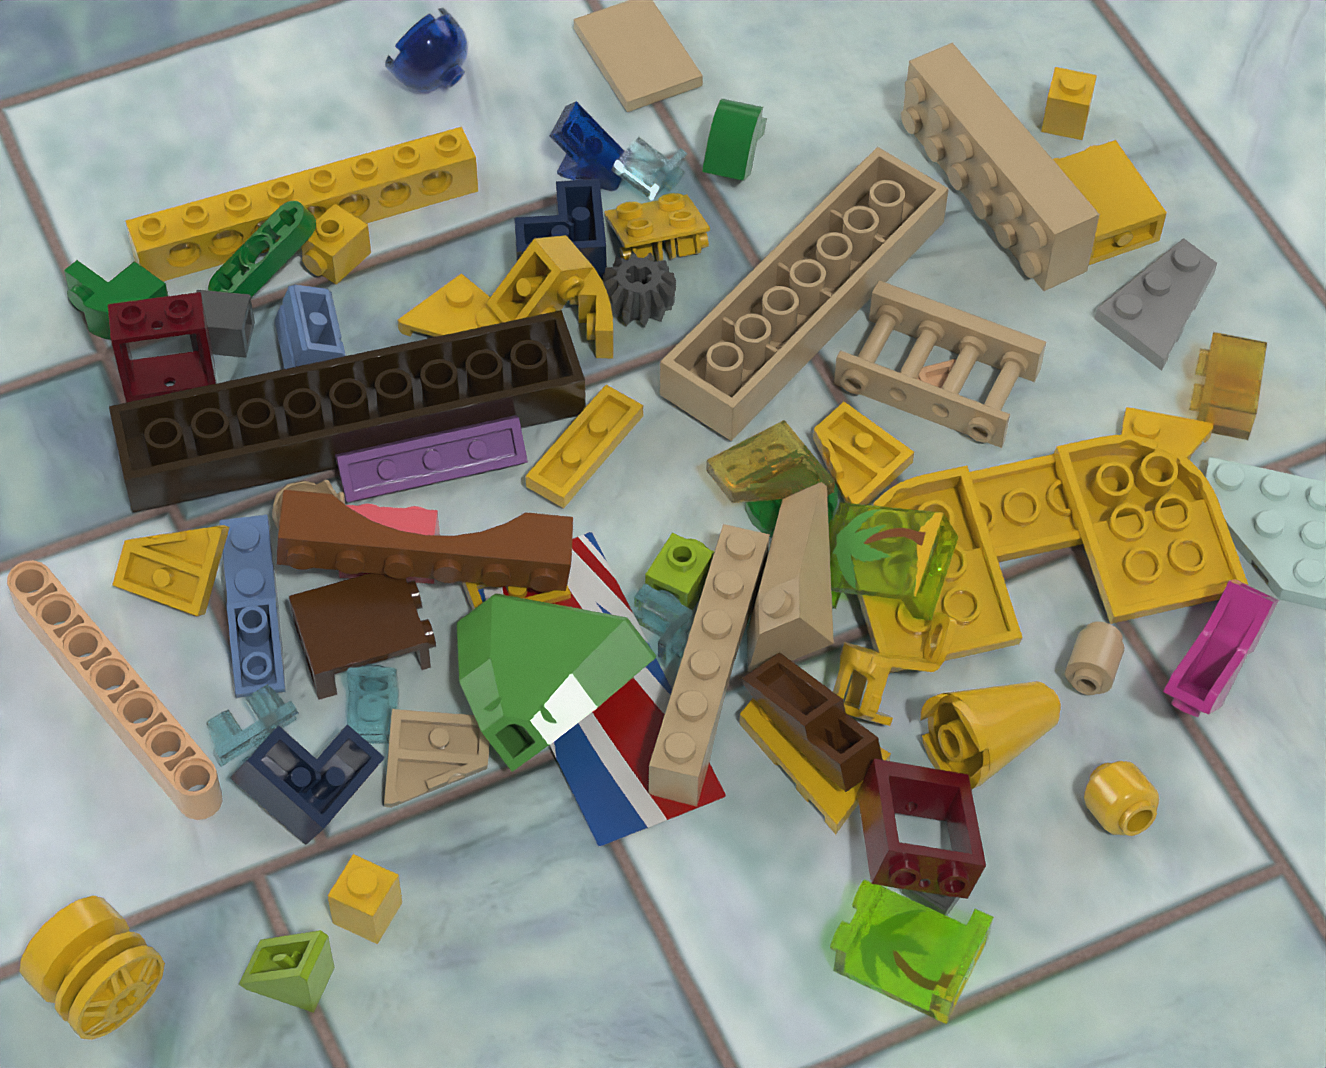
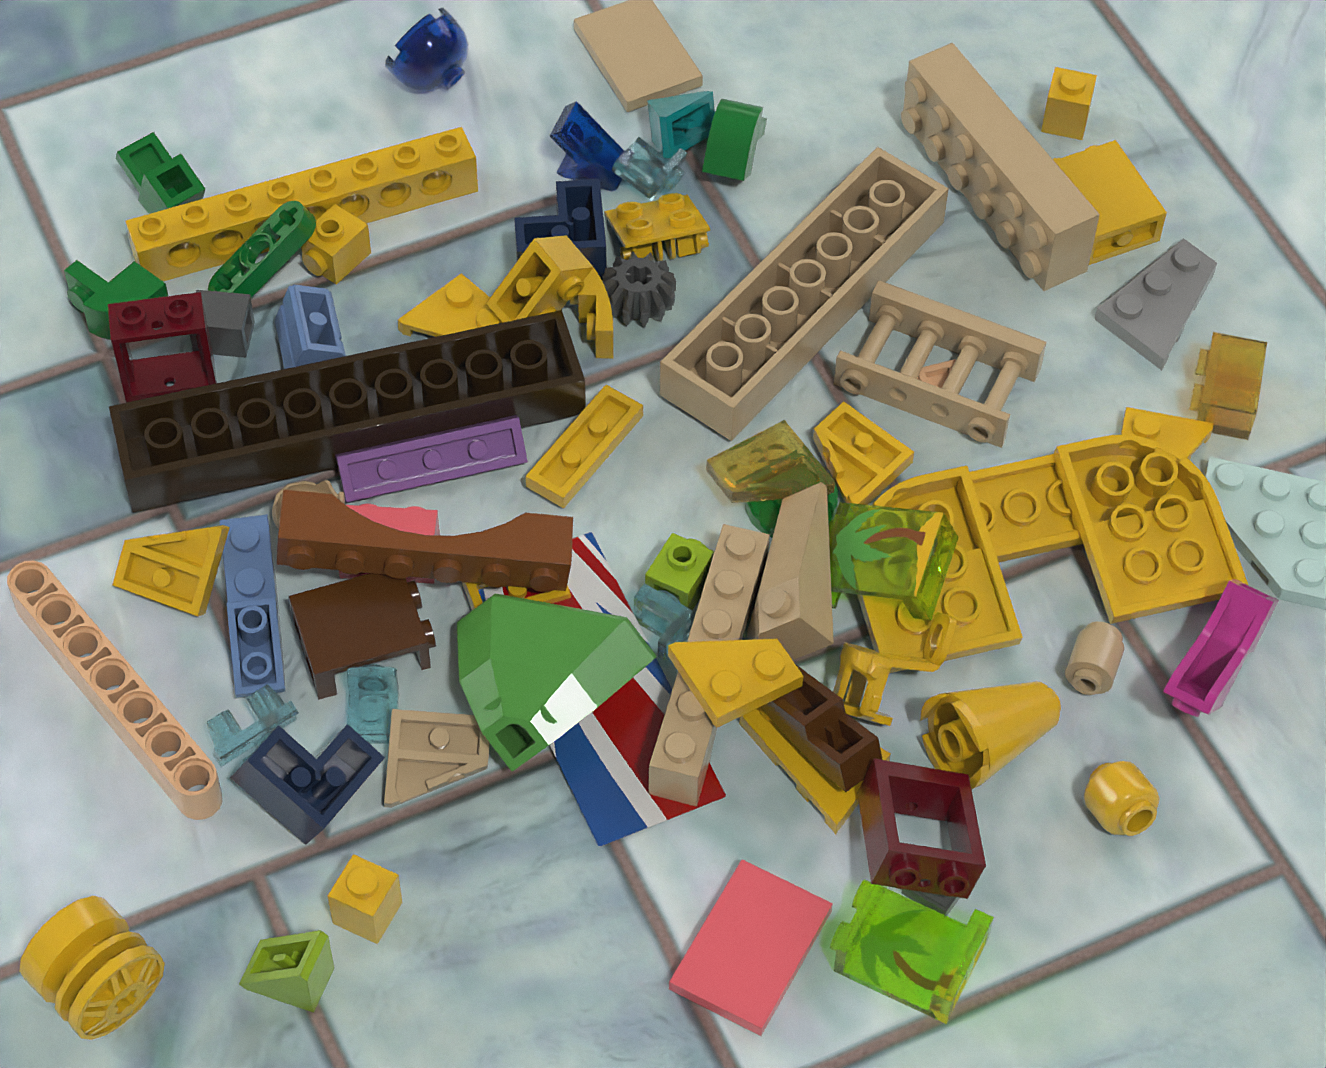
(157, 177): none -> green brick
(680, 121): none -> teal slope
(735, 674): none -> yellow wing
(750, 947): none -> coral tile

